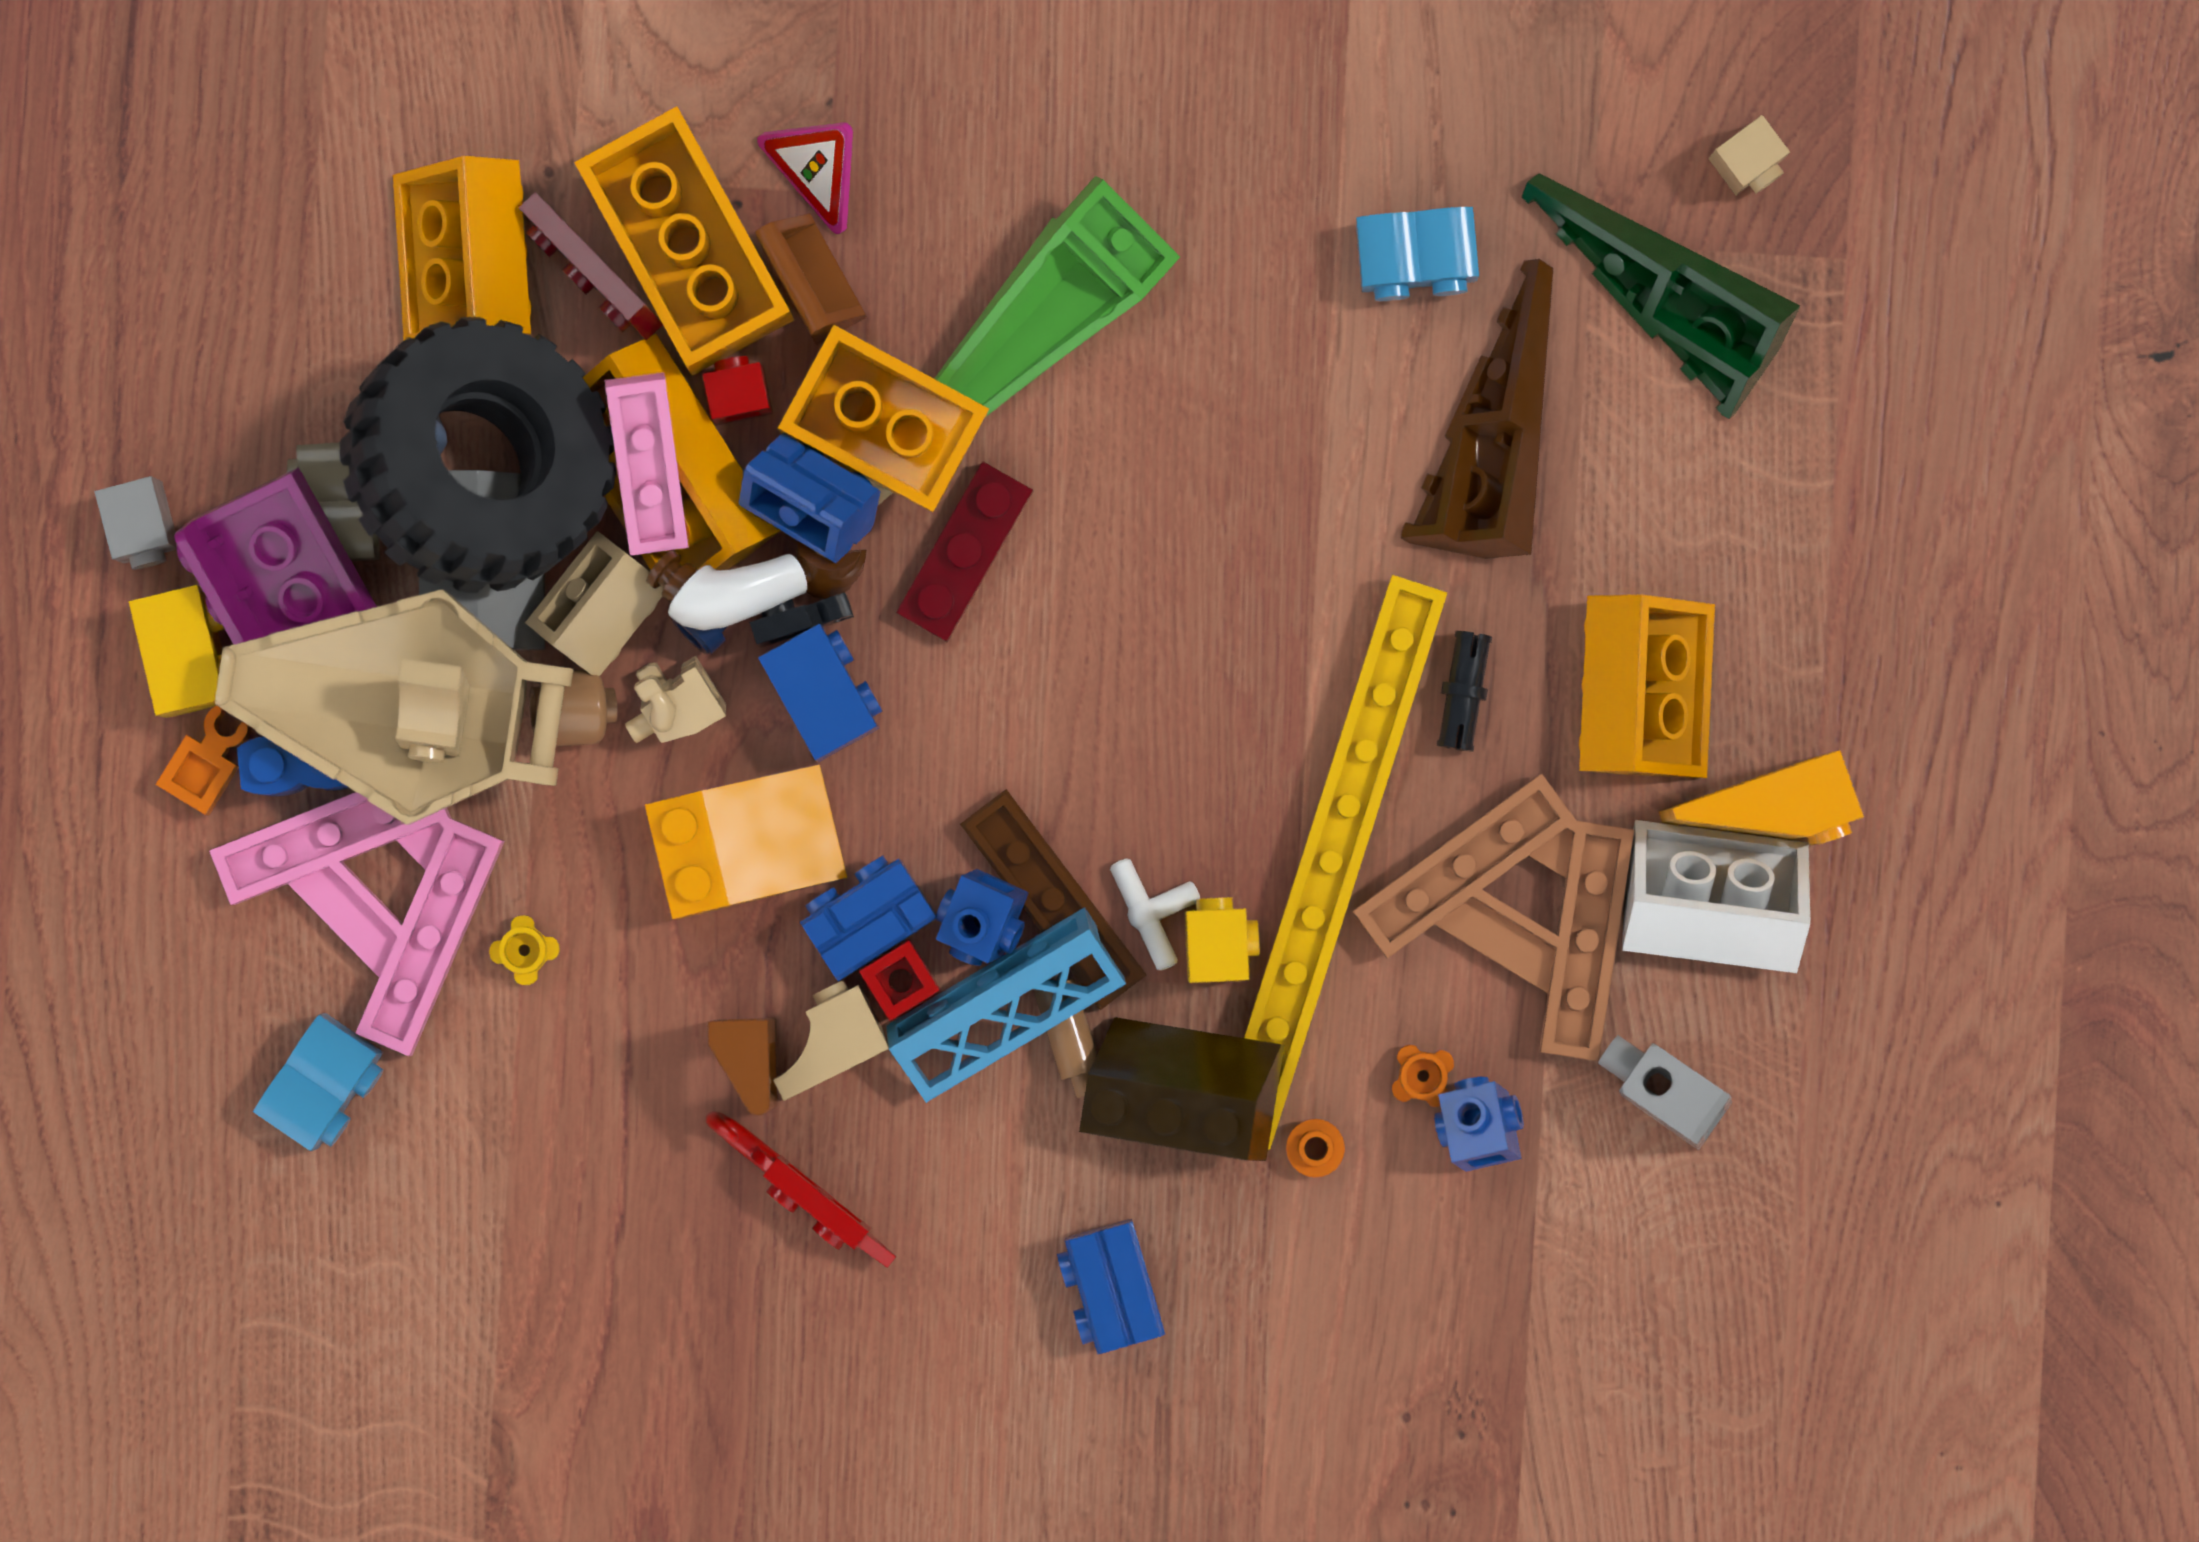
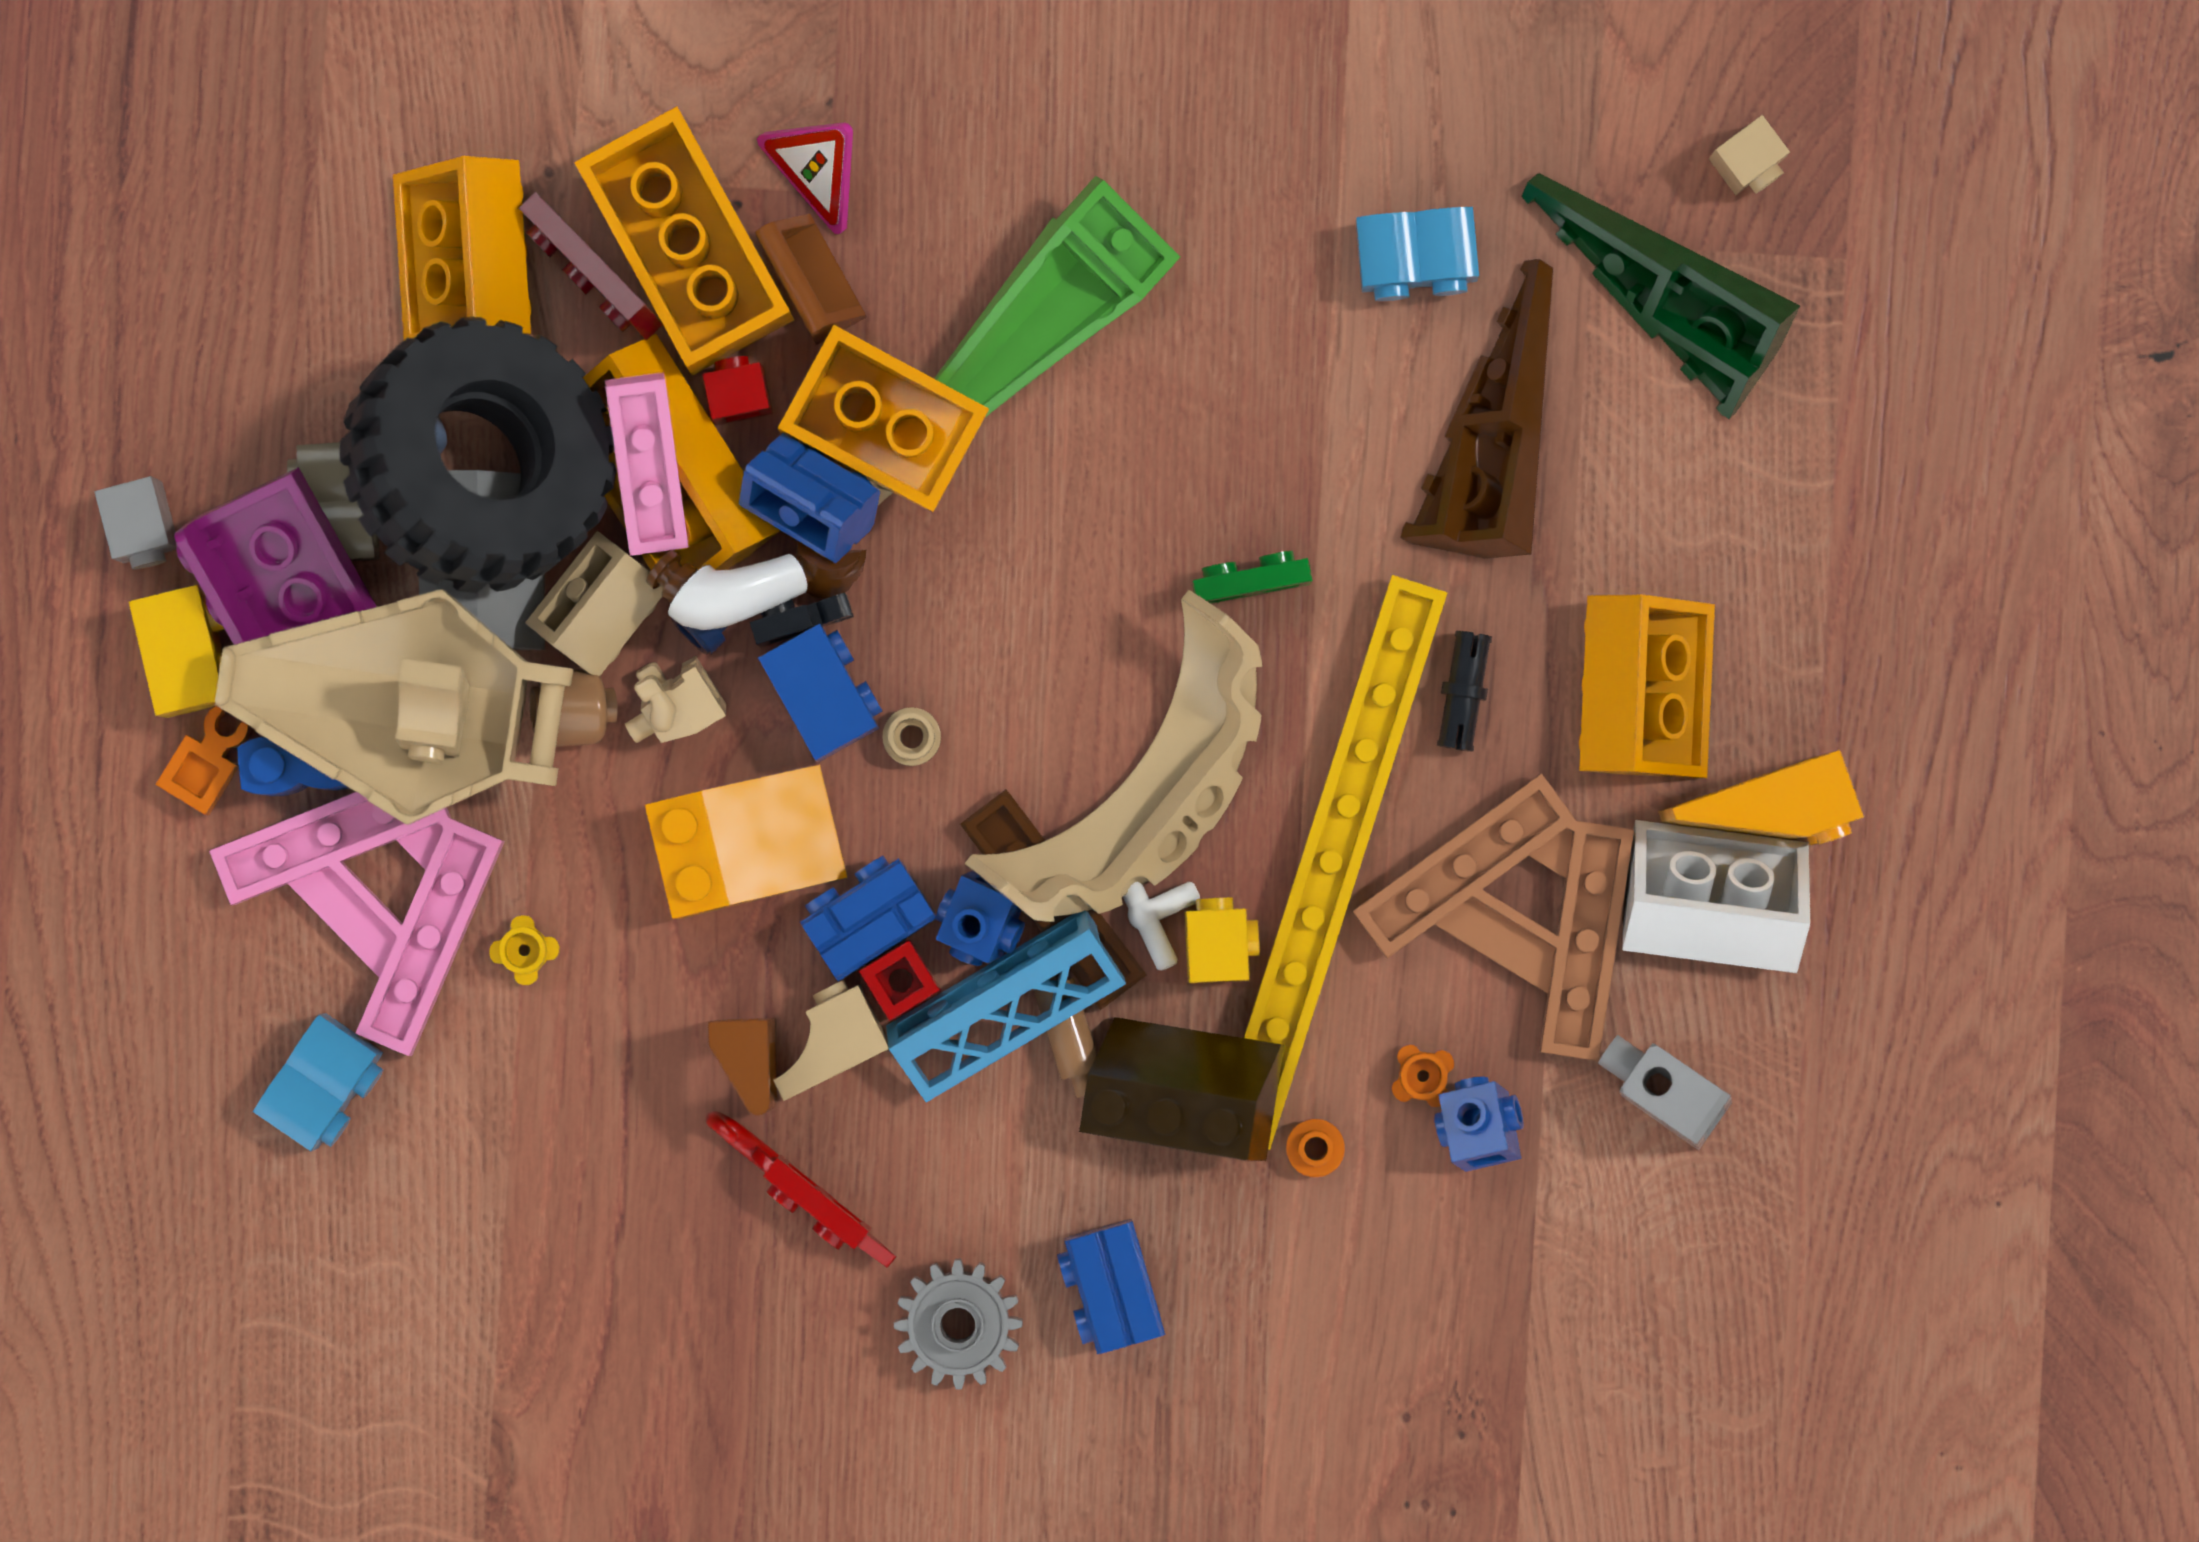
(903, 719): none -> tan plate
(947, 1353): none -> light grey gear
(964, 551): dark red plate -> none
(1167, 798): none -> tan windscreen
(1277, 573): none -> green plate

